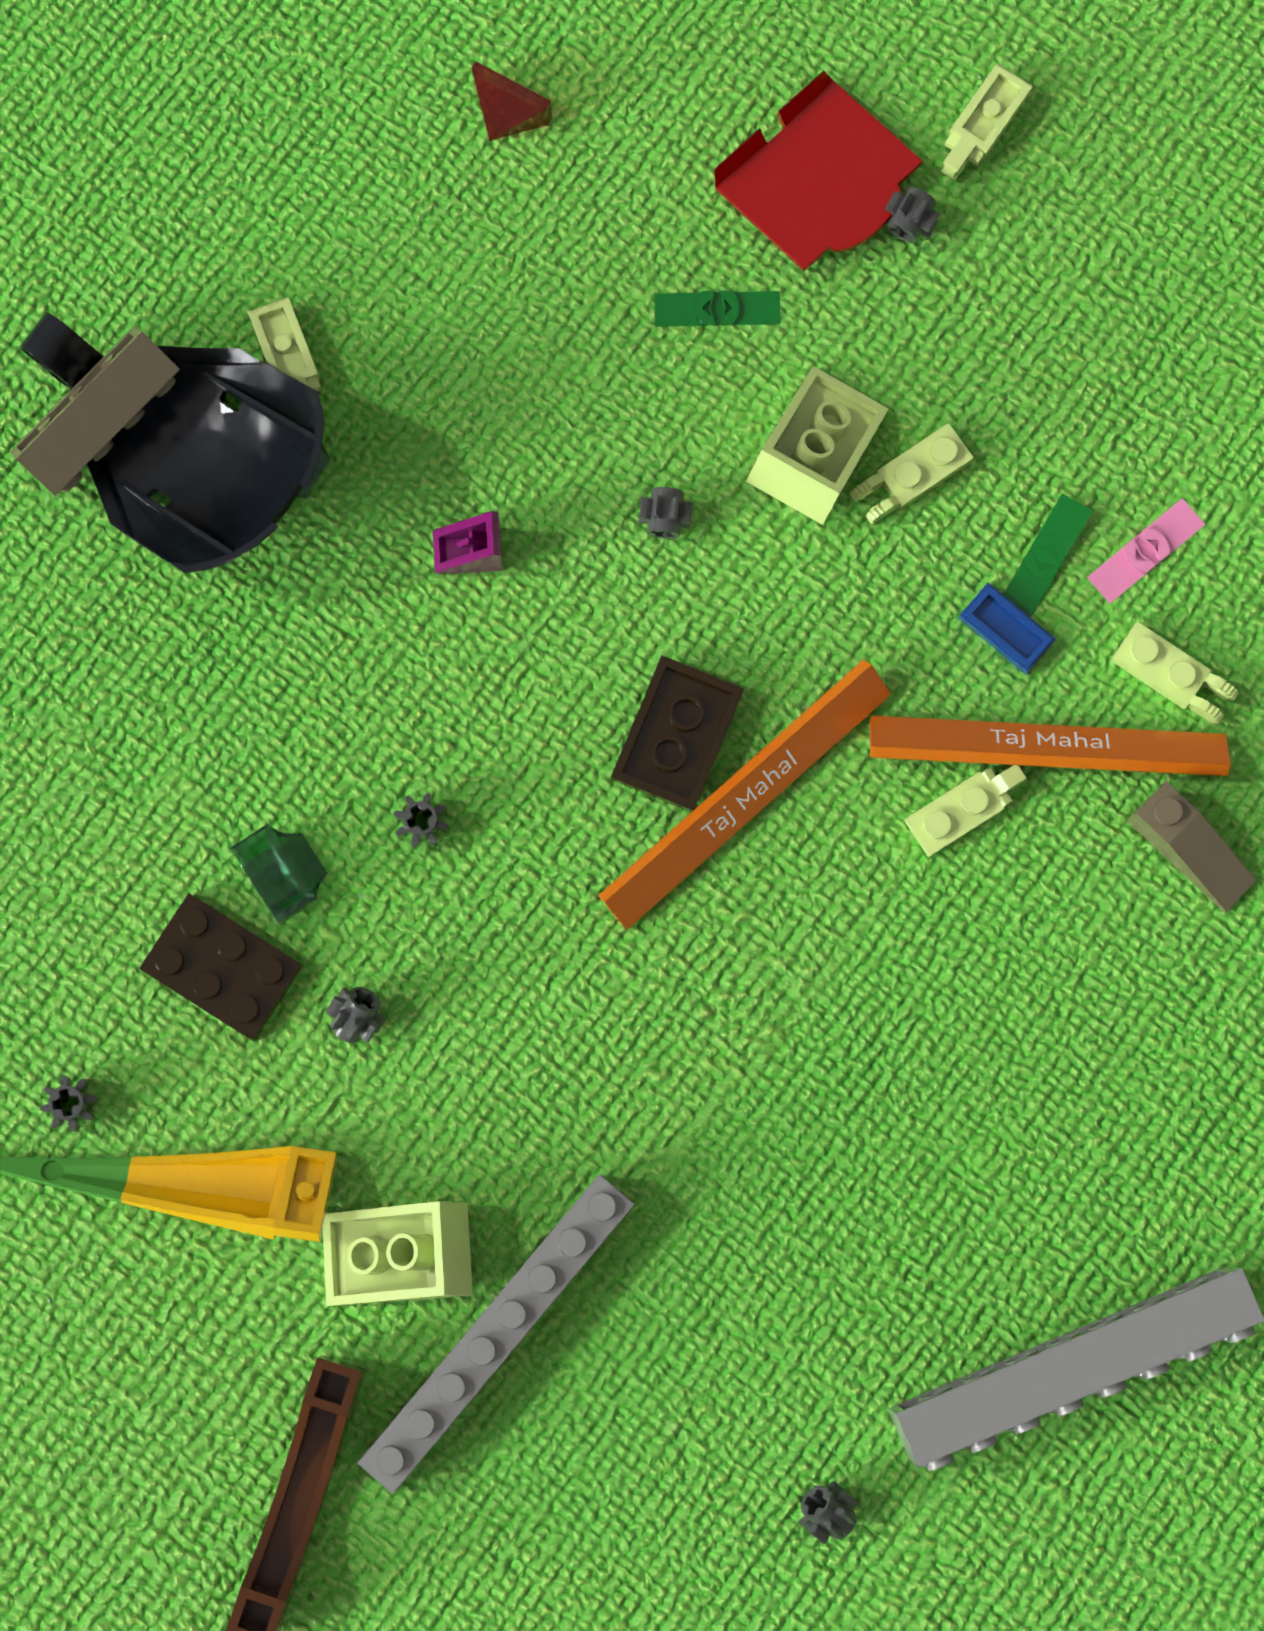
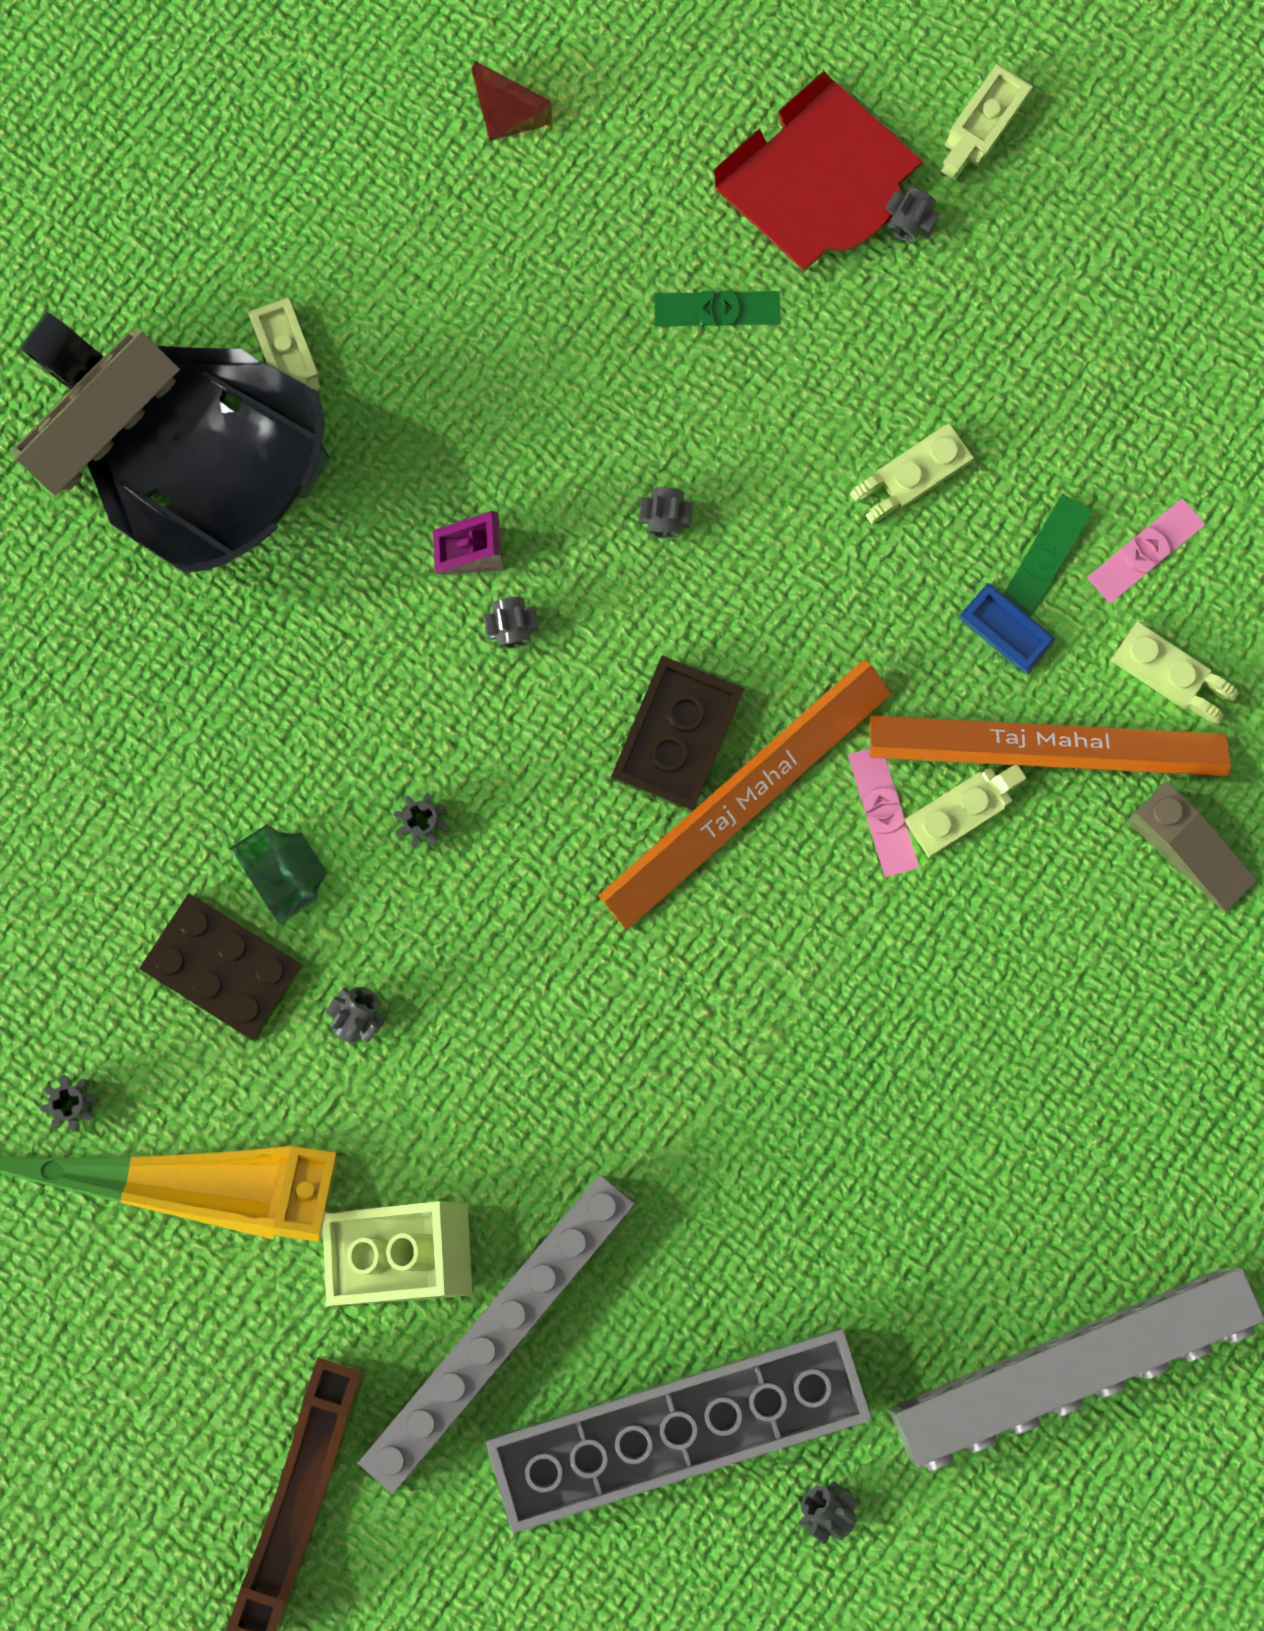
(511, 623): none -> dark grey gear
(677, 1429): none -> light grey brick
(817, 445): yellowish green slope -> none
(883, 813): none -> bright pink piece

